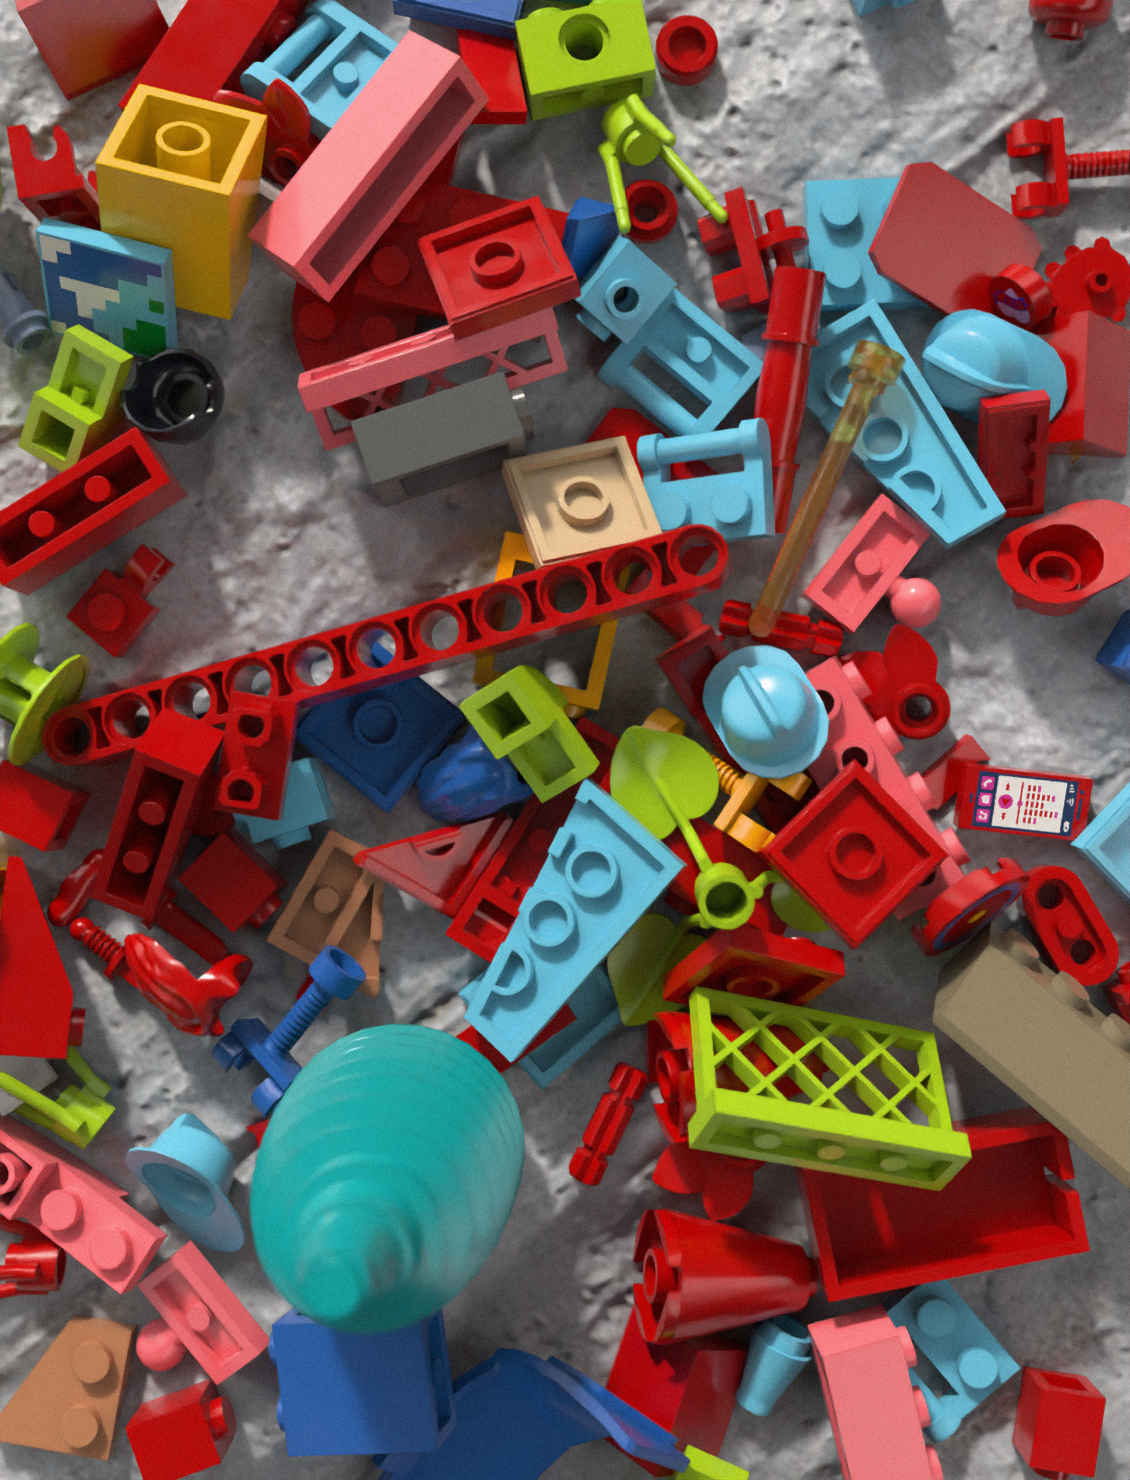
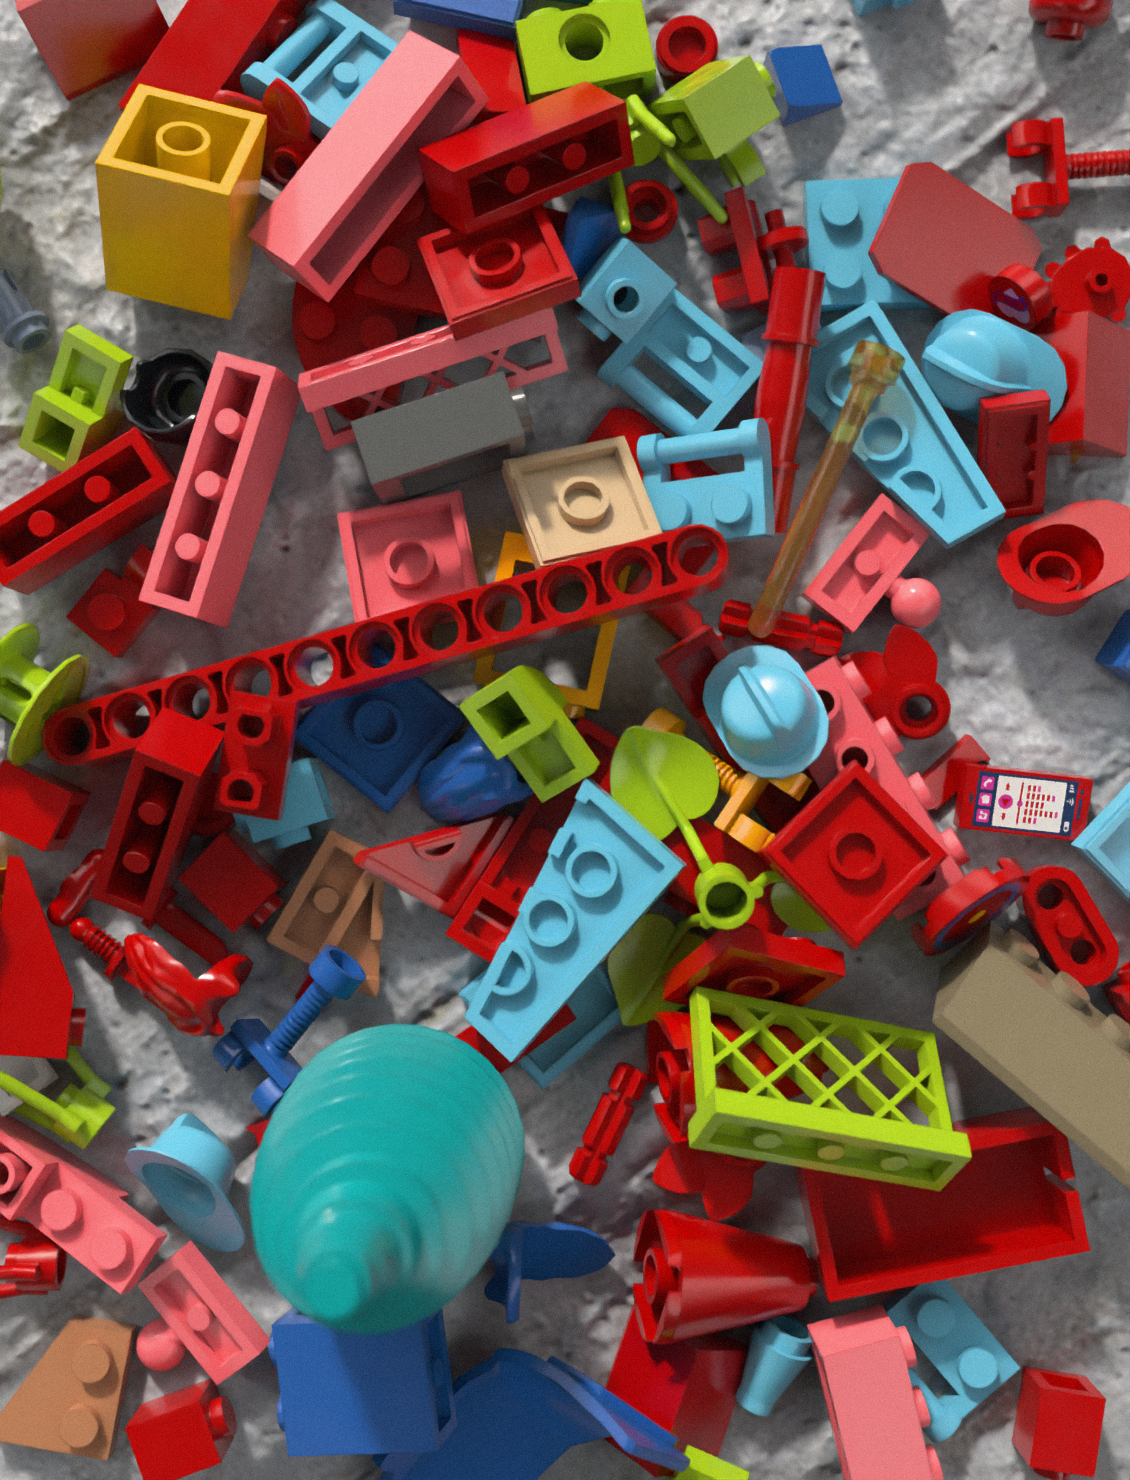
(54, 185): red hinge -> none
(108, 286): tile -> none
(221, 490): none -> coral brick
(407, 554): none -> coral tile
(526, 156): none -> red brick
(542, 1253): none -> blue piece
(717, 112): none -> lime brick
(801, 82): none -> blue slope

